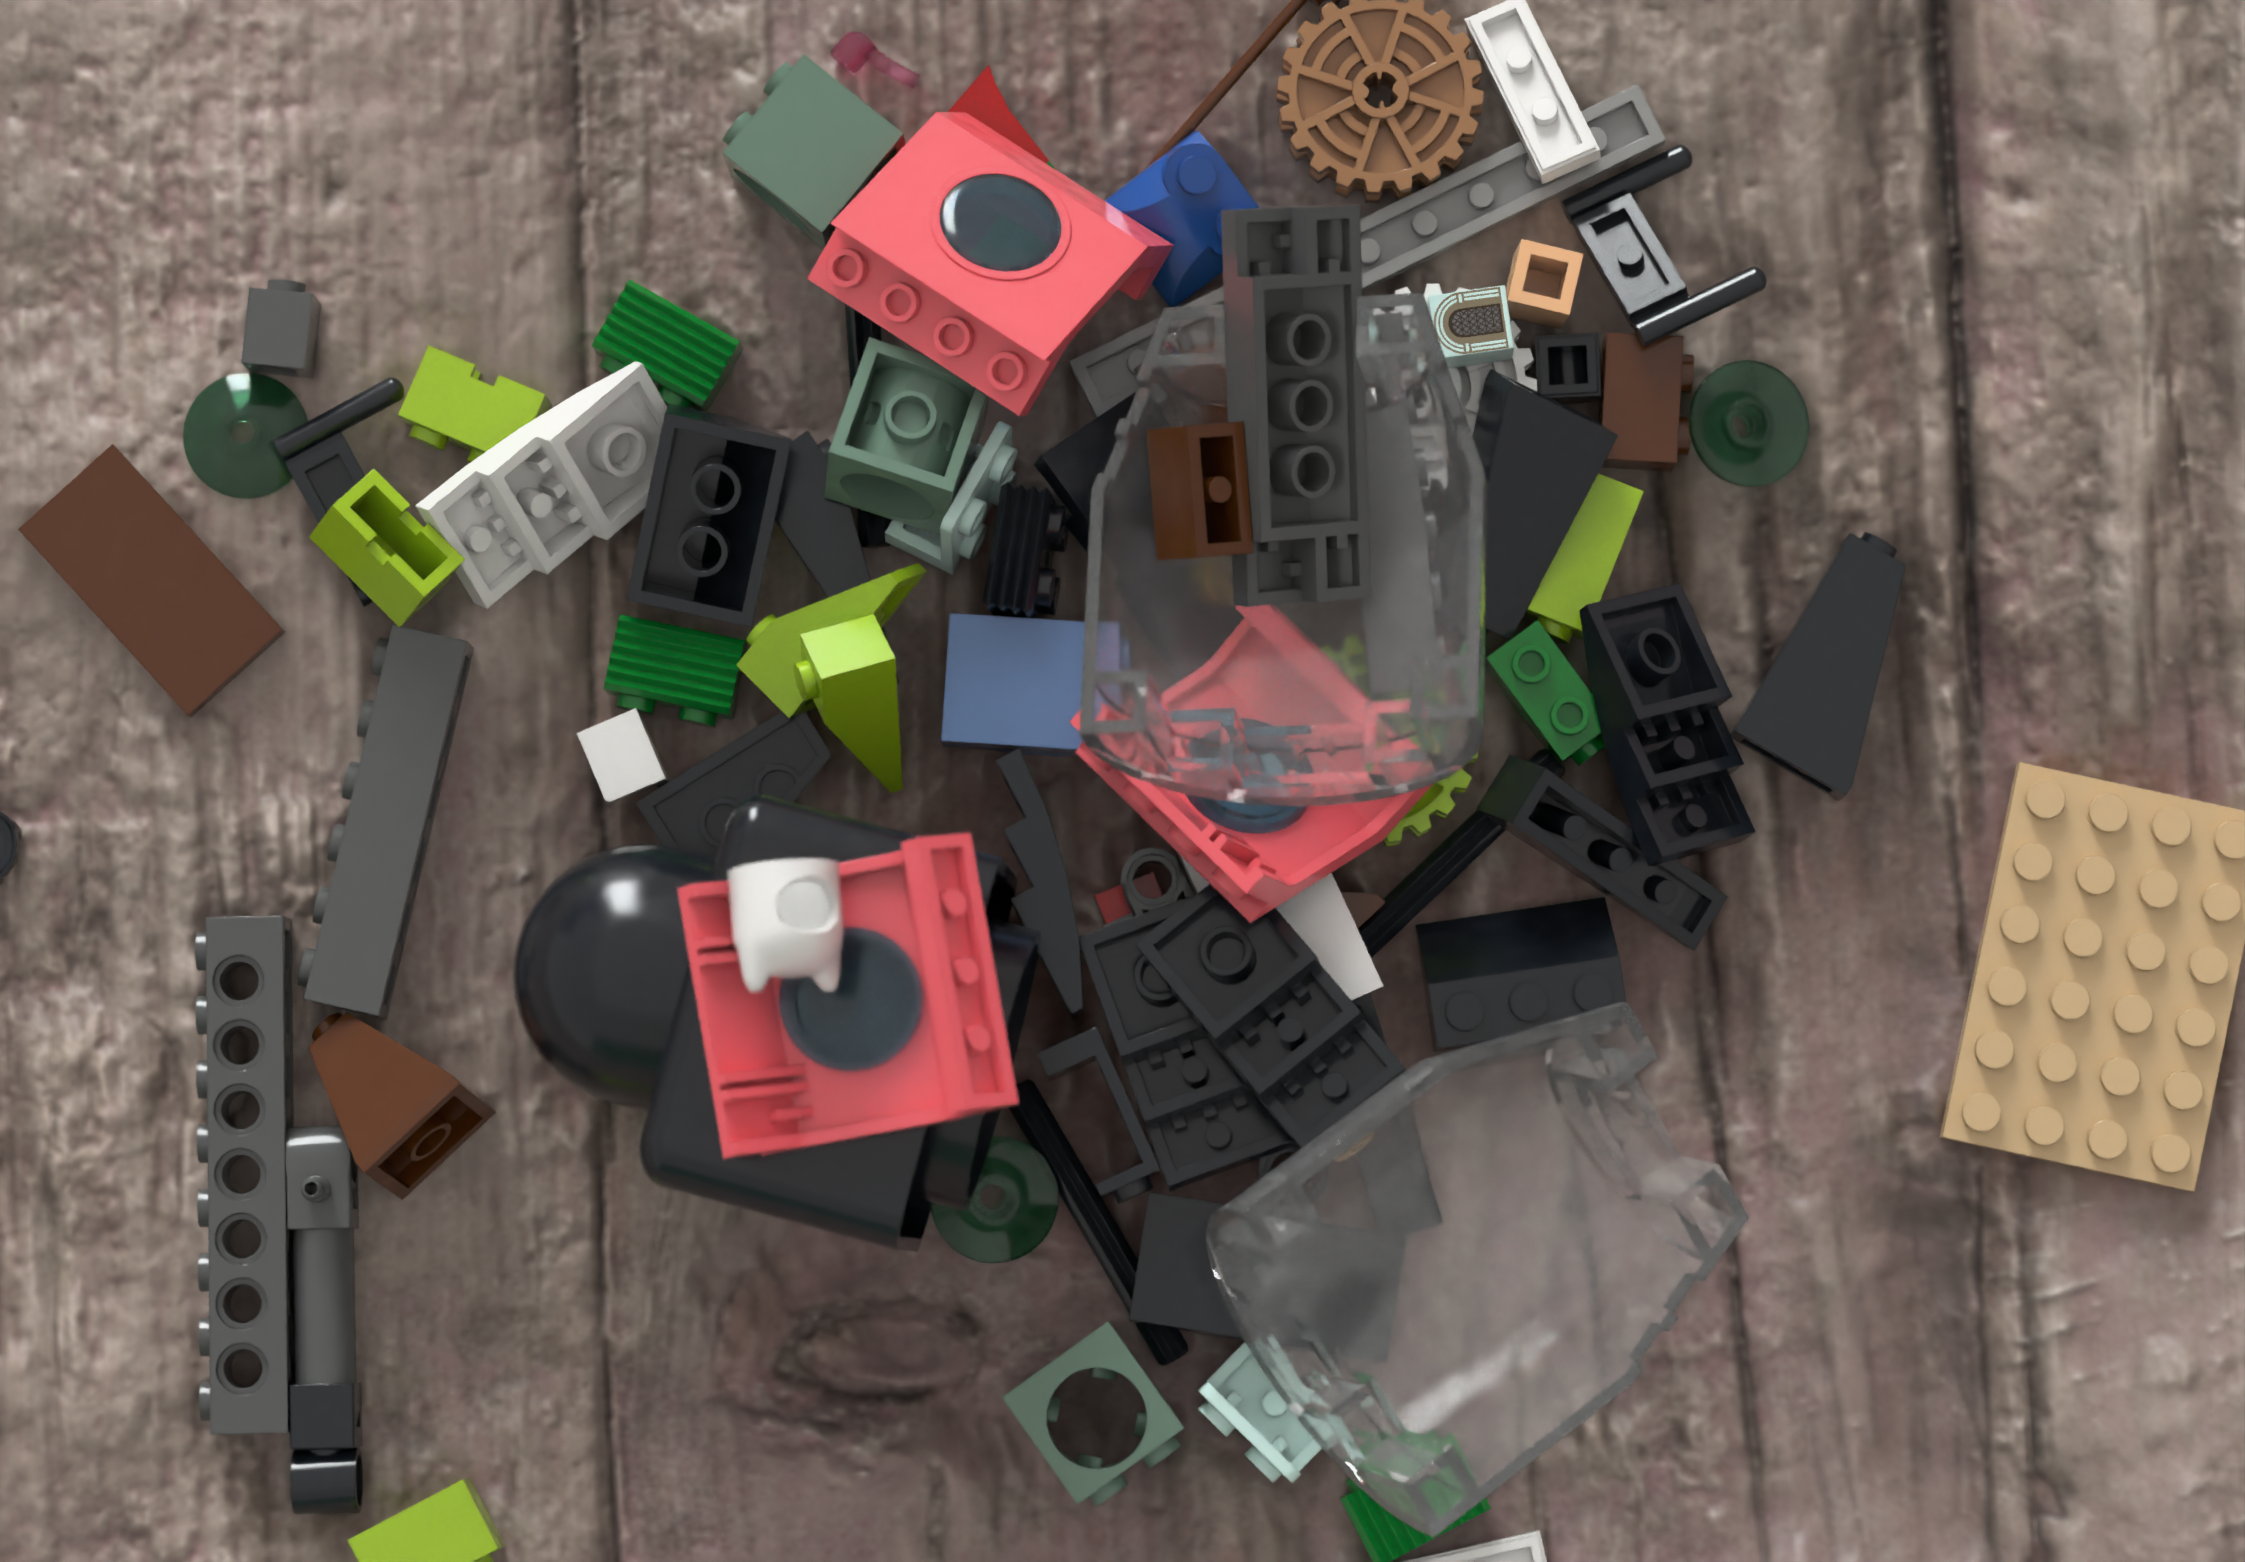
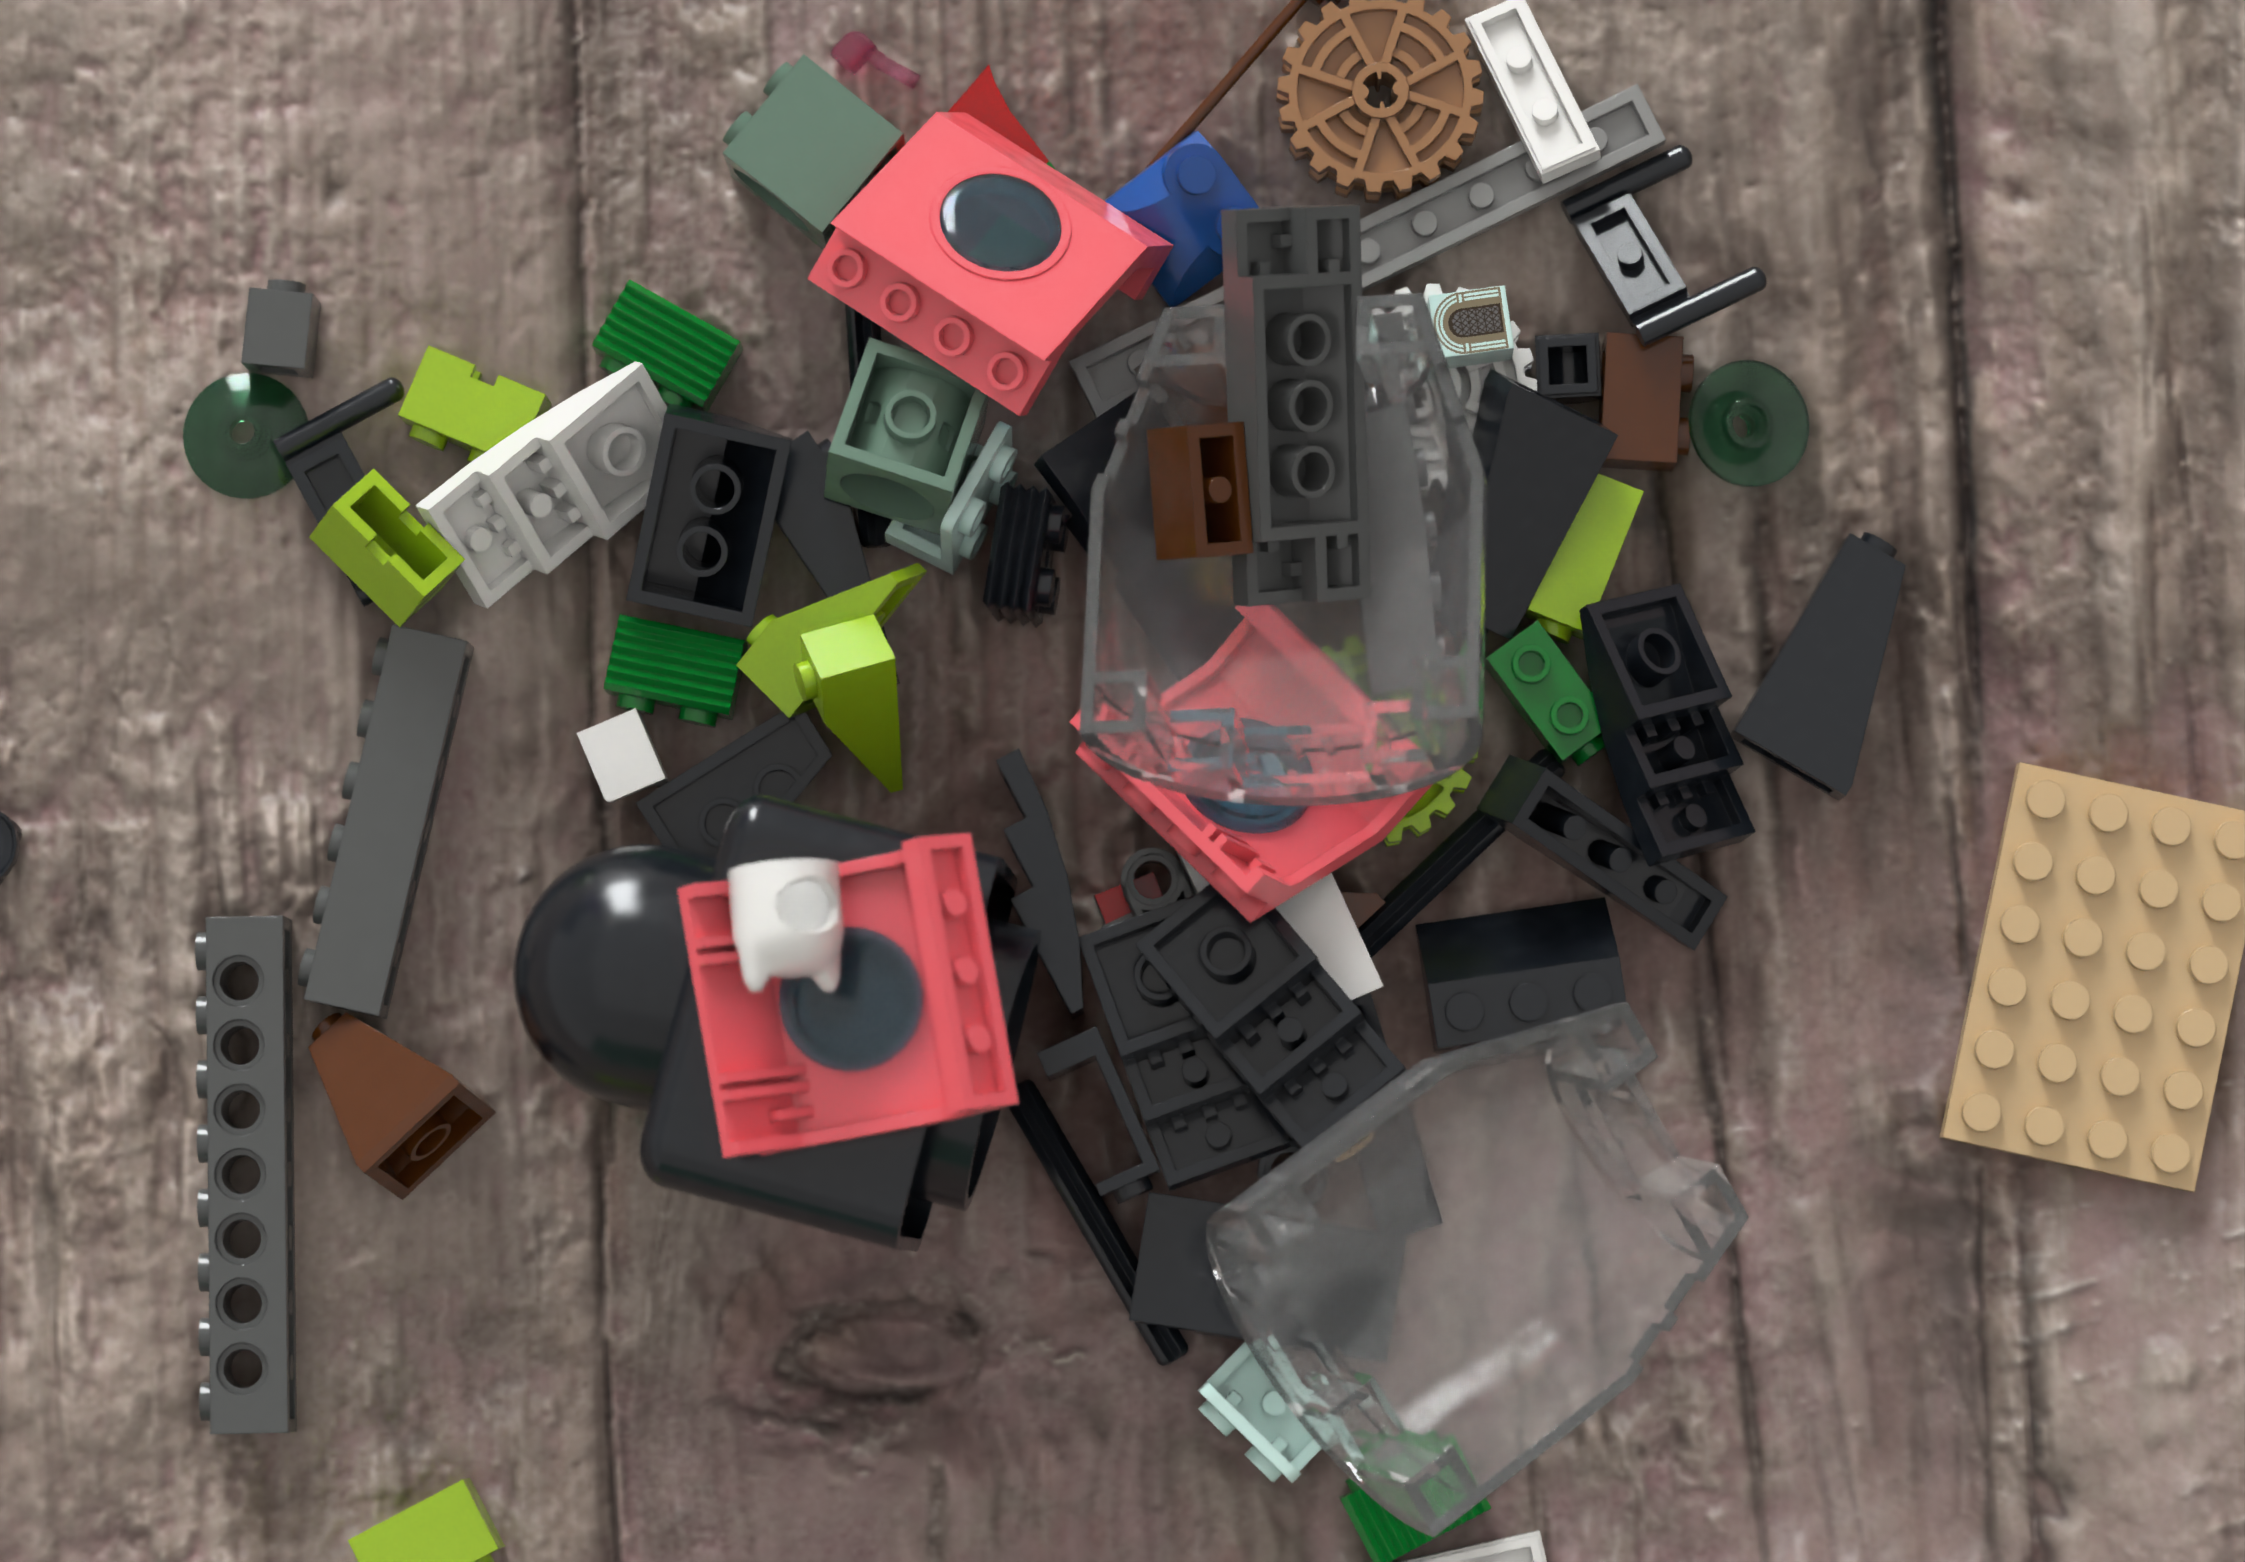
(151, 580): reddish brown tile -> none
(325, 1396): dark grey piece -> none
(1013, 684): medium blue brick -> none
(1020, 1218): clear green dish -> none
(1035, 1407): sand green brick -> none
(1542, 283): light nougat brick -> none

